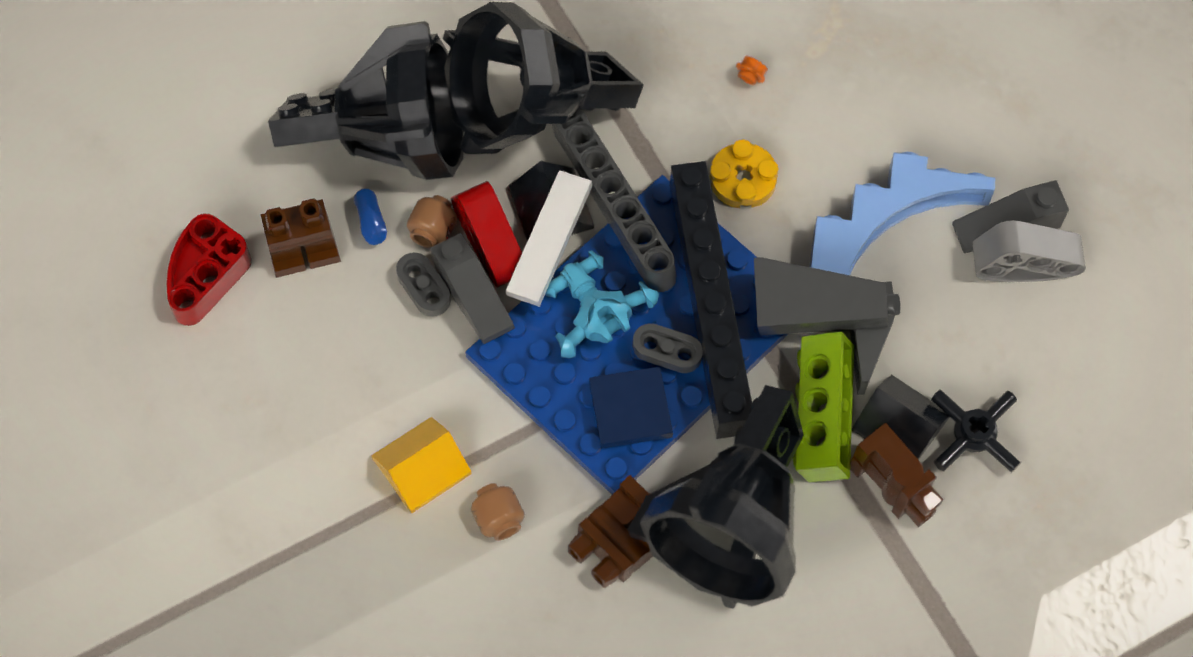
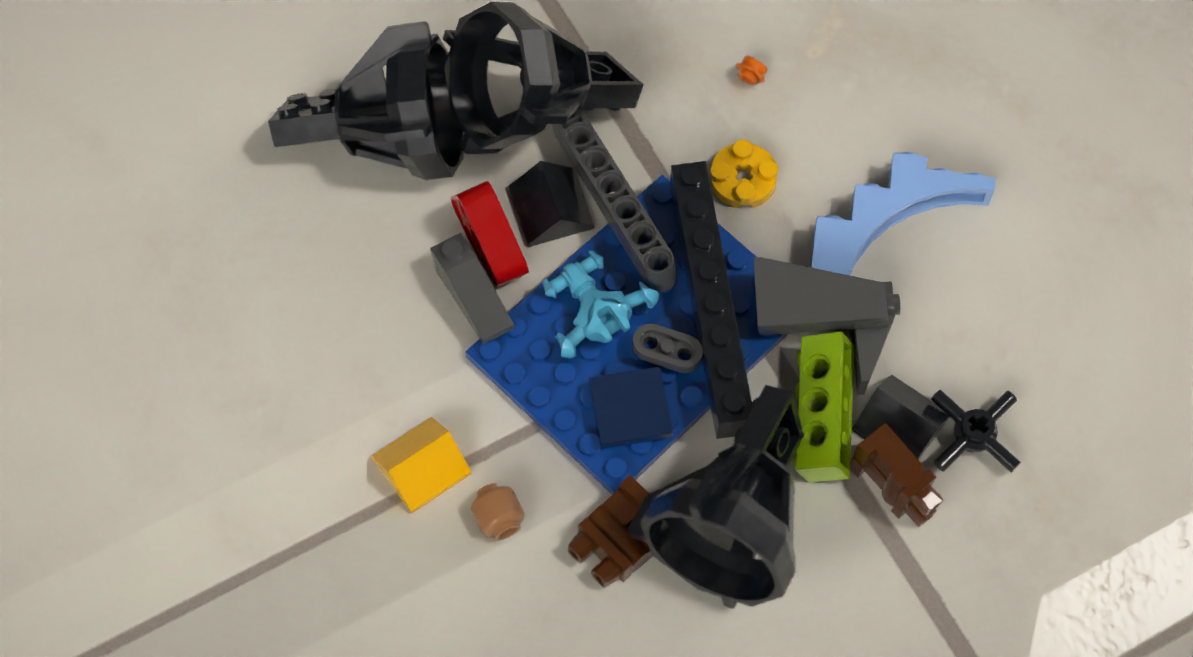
(197, 258): red beam -> none
(298, 227): reddish brown hips -> none
(370, 216): blue piece -> none
(424, 286): dark grey plate -> none
(431, 221): medium nougat head -> none
(549, 238): white tile -> none
(1027, 253): light grey beam -> none
(1034, 205): dark grey slope -> none

